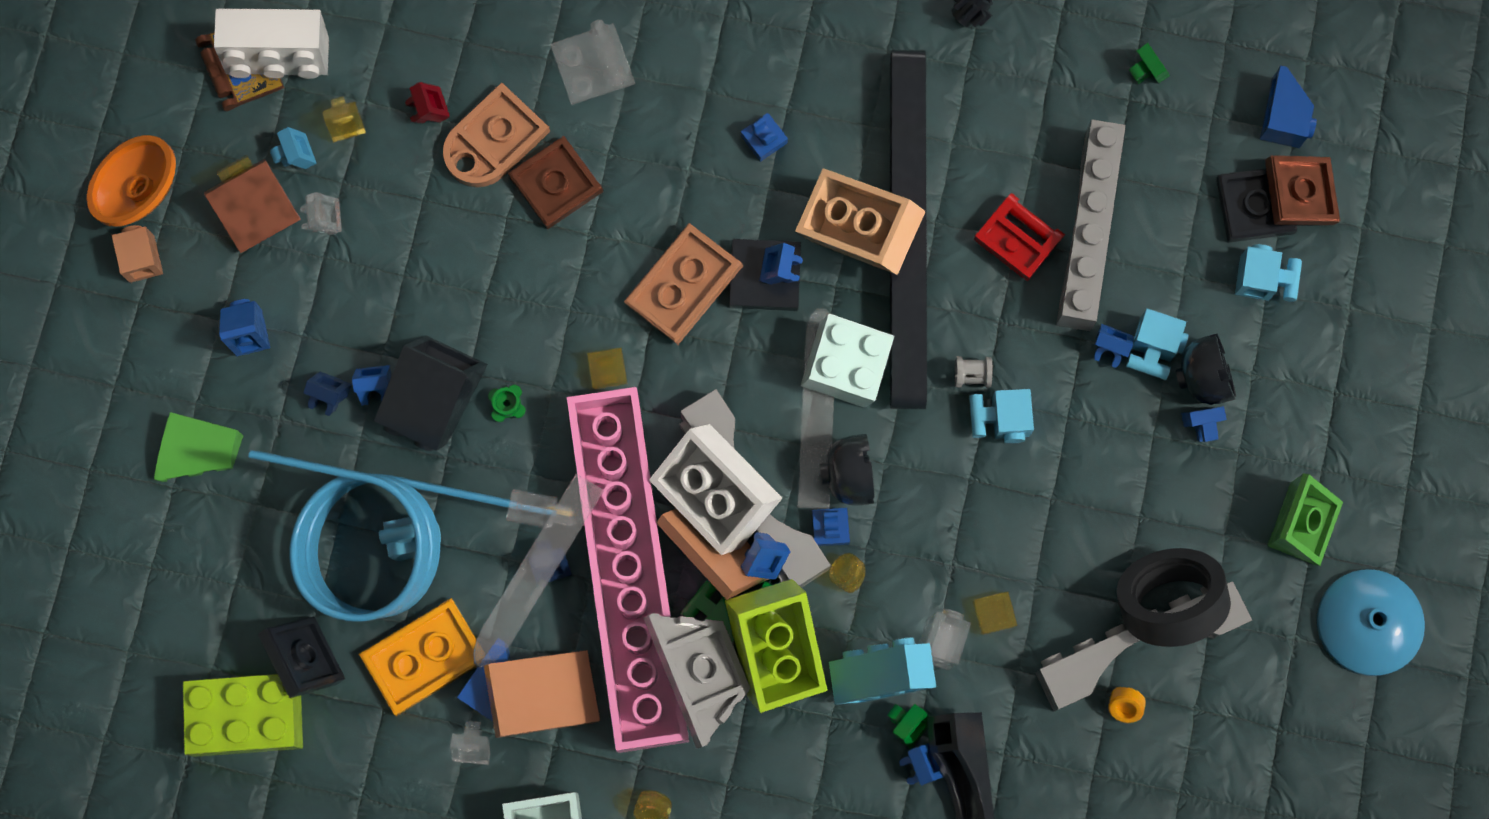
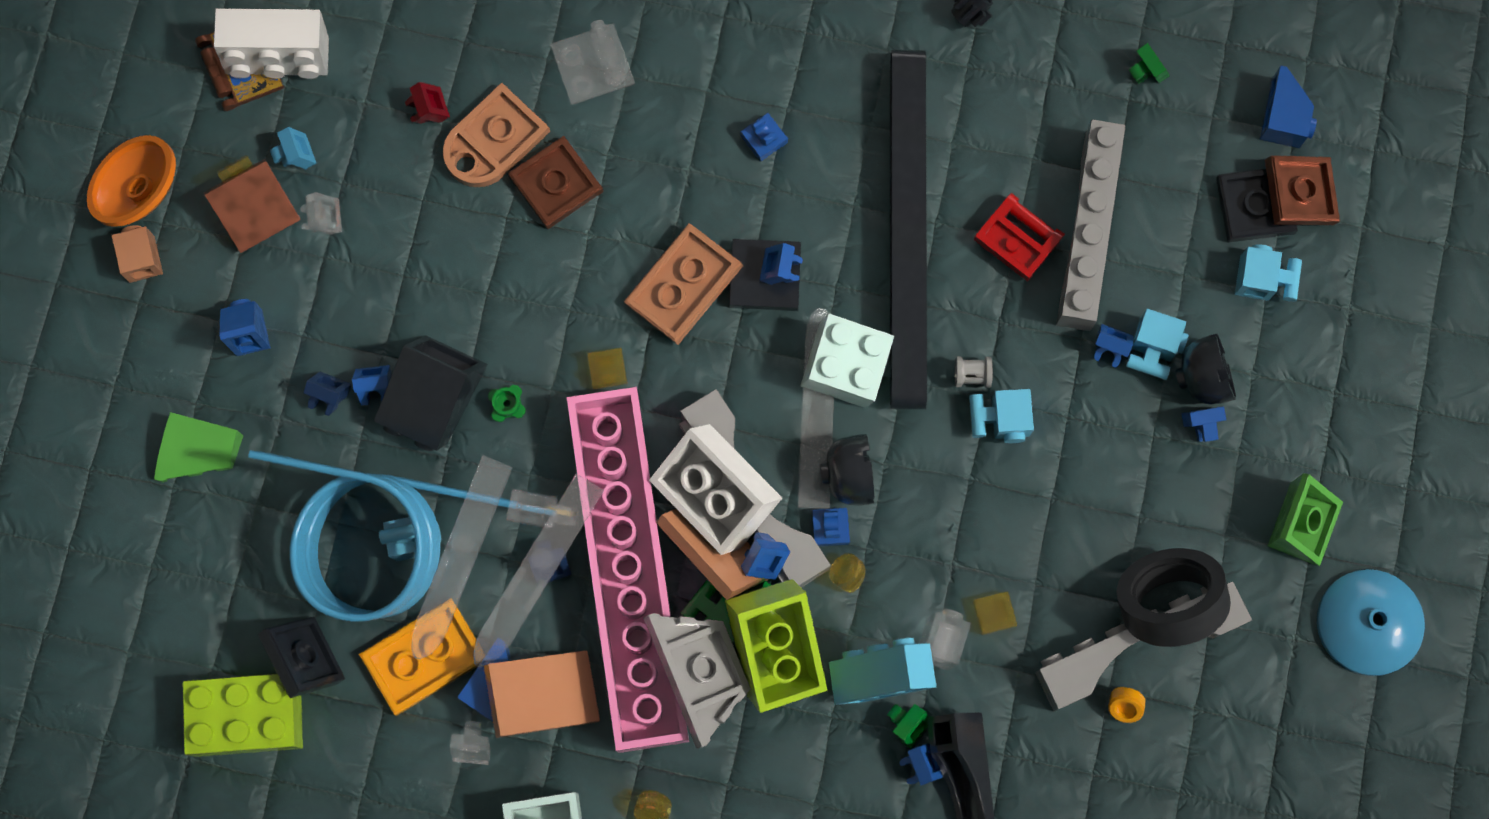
(343, 119): clear yellow tile -> none
(459, 556): none -> clear piece
(860, 221): light nougat brick -> none

